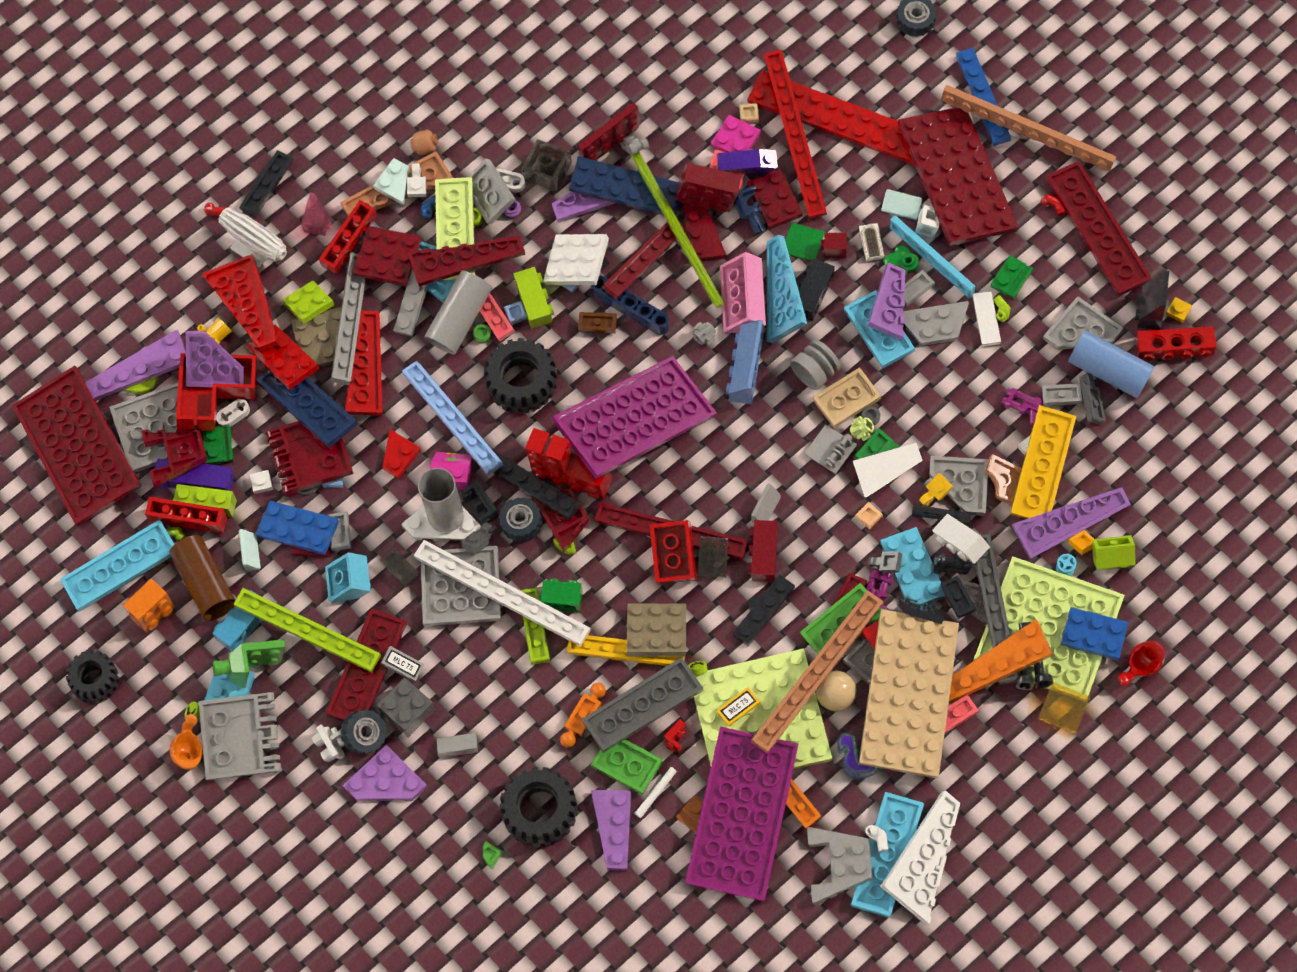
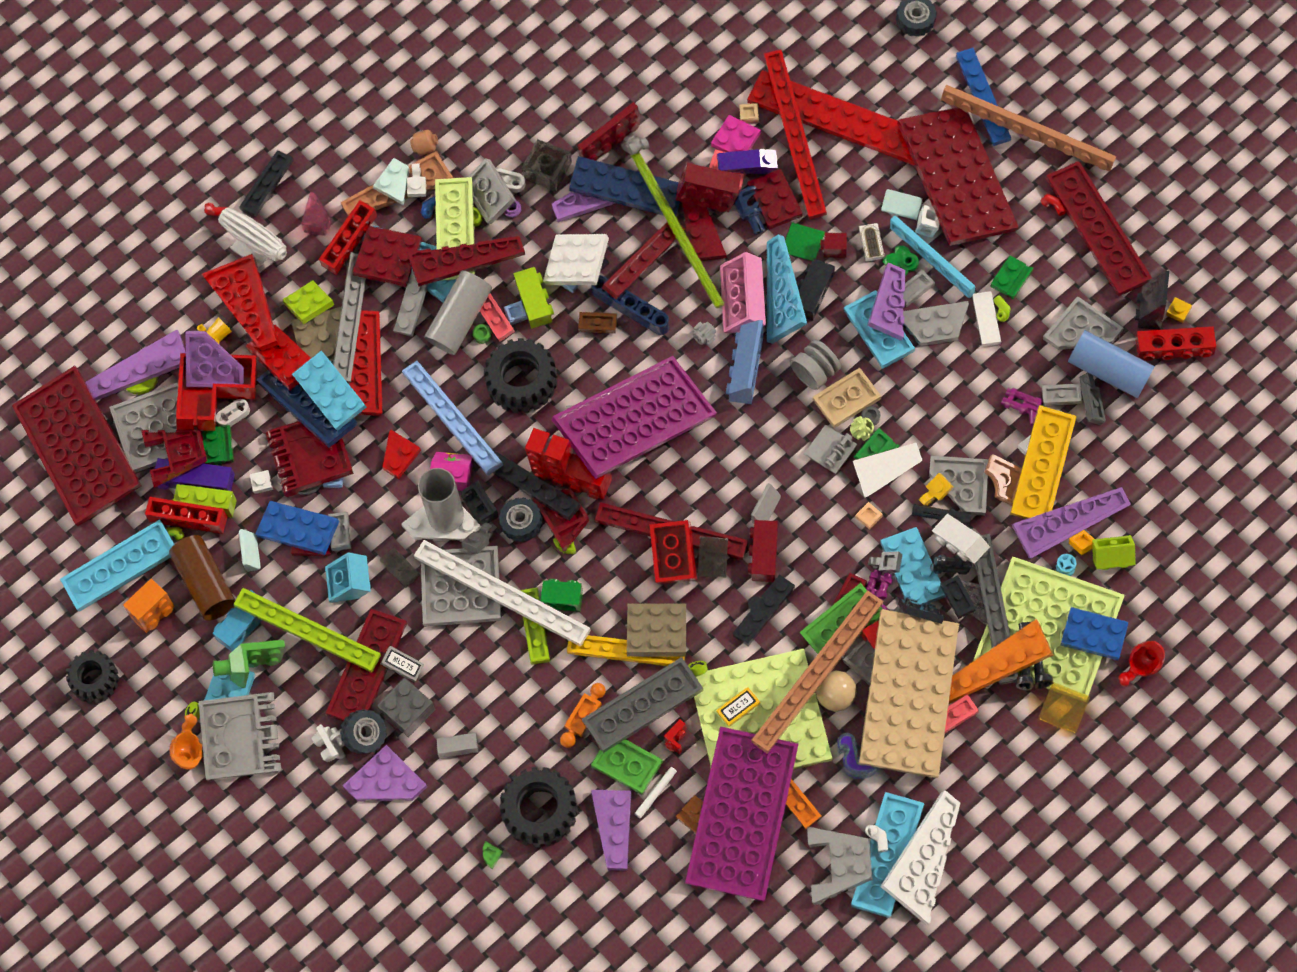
(329, 390): none -> medium azure plate

